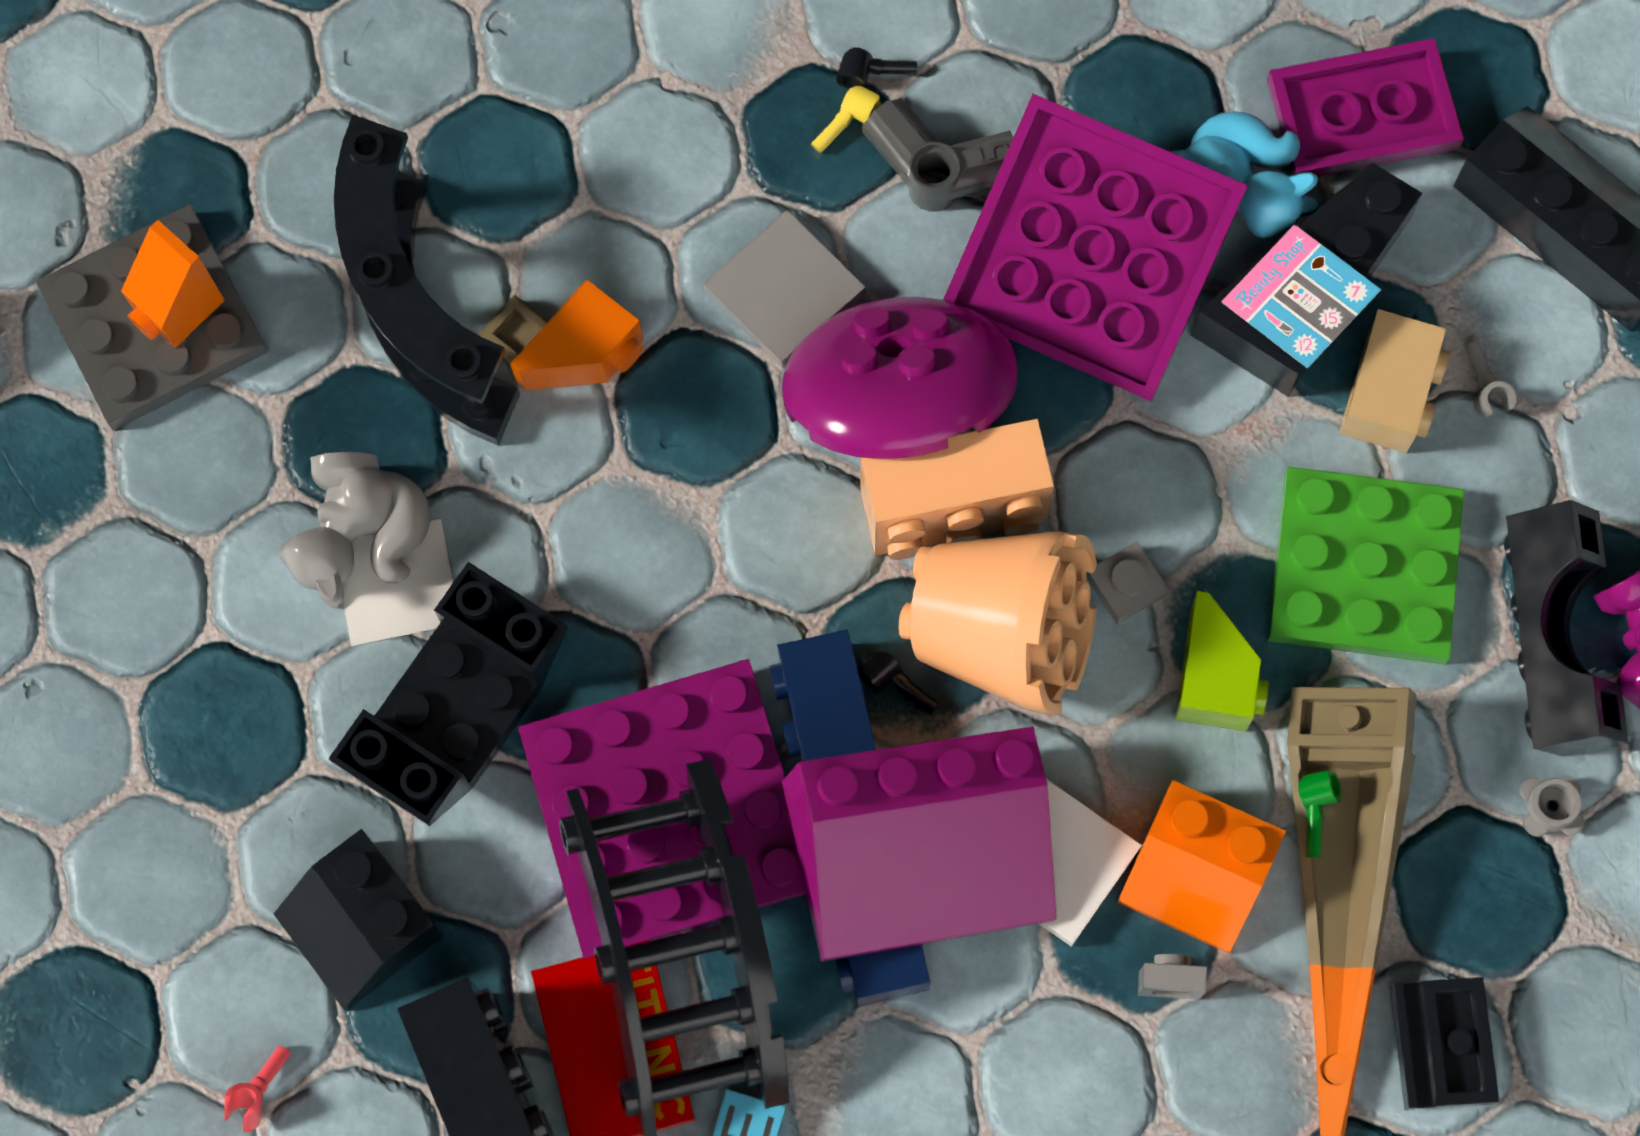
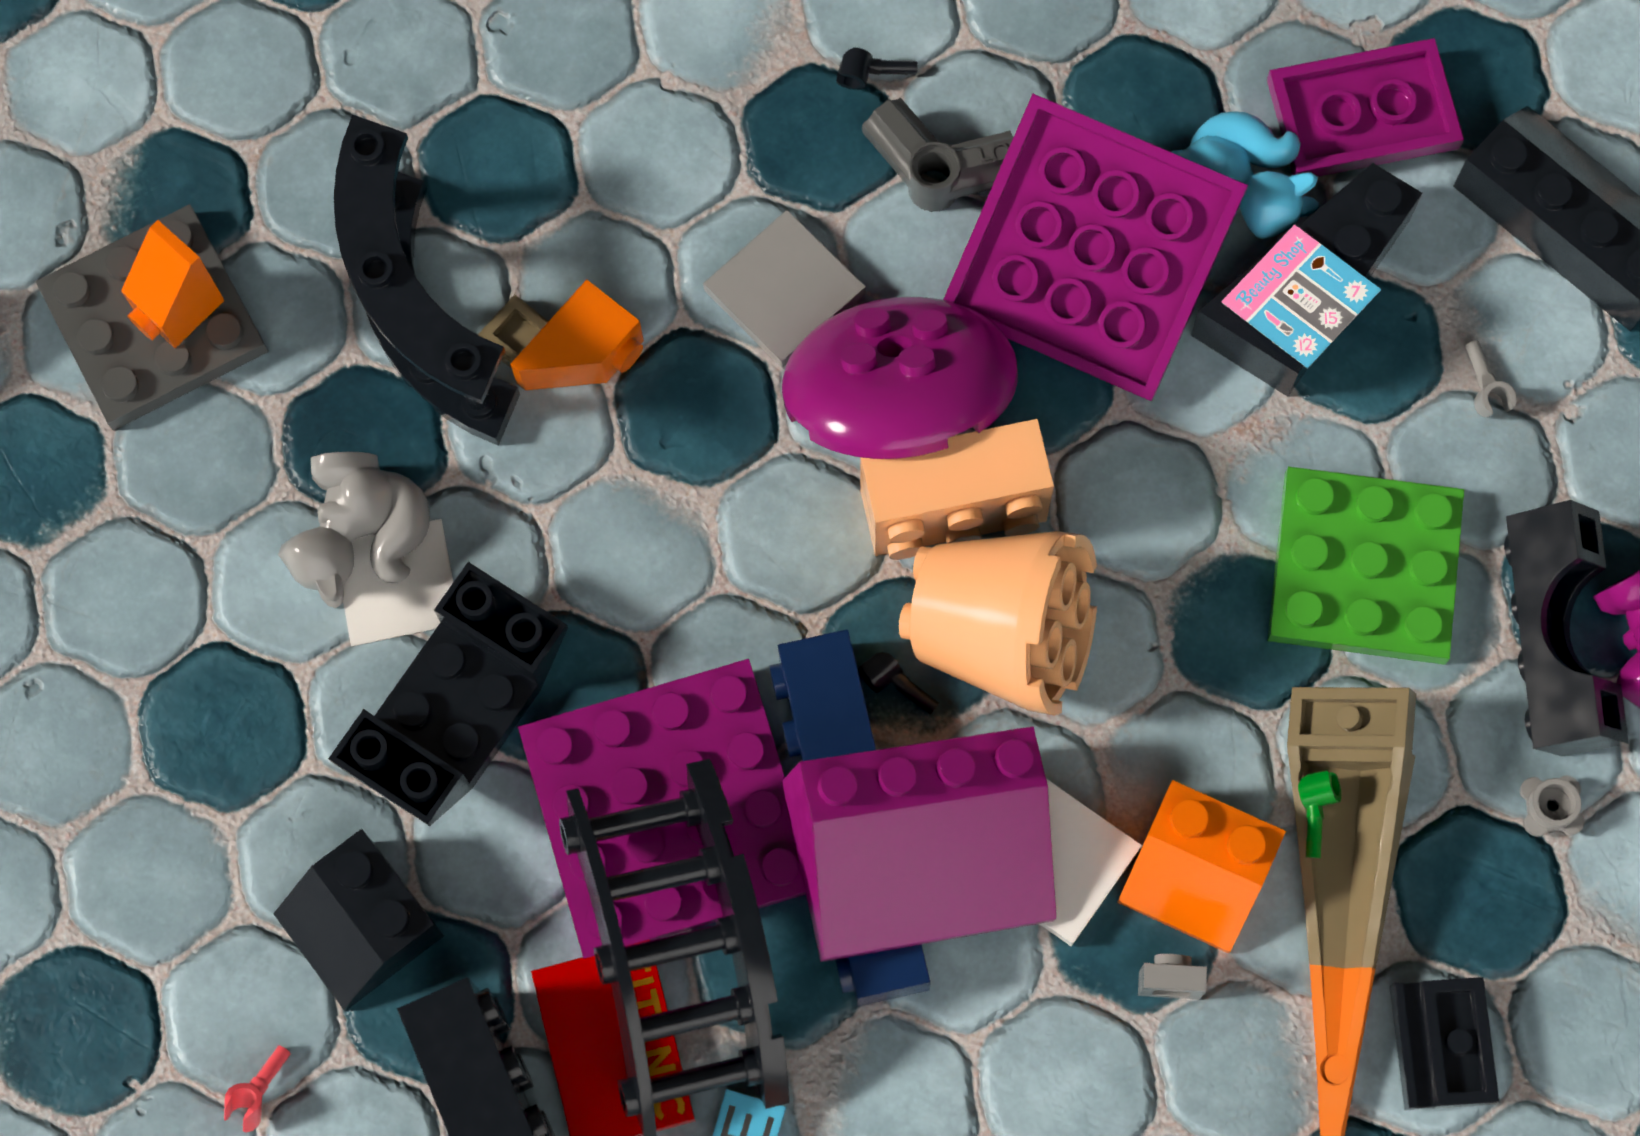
(857, 104): light yellow hand -> none
(1127, 583): light grey plate -> none
(1218, 671): lime slope -> none
(1394, 381): tan brick -> none

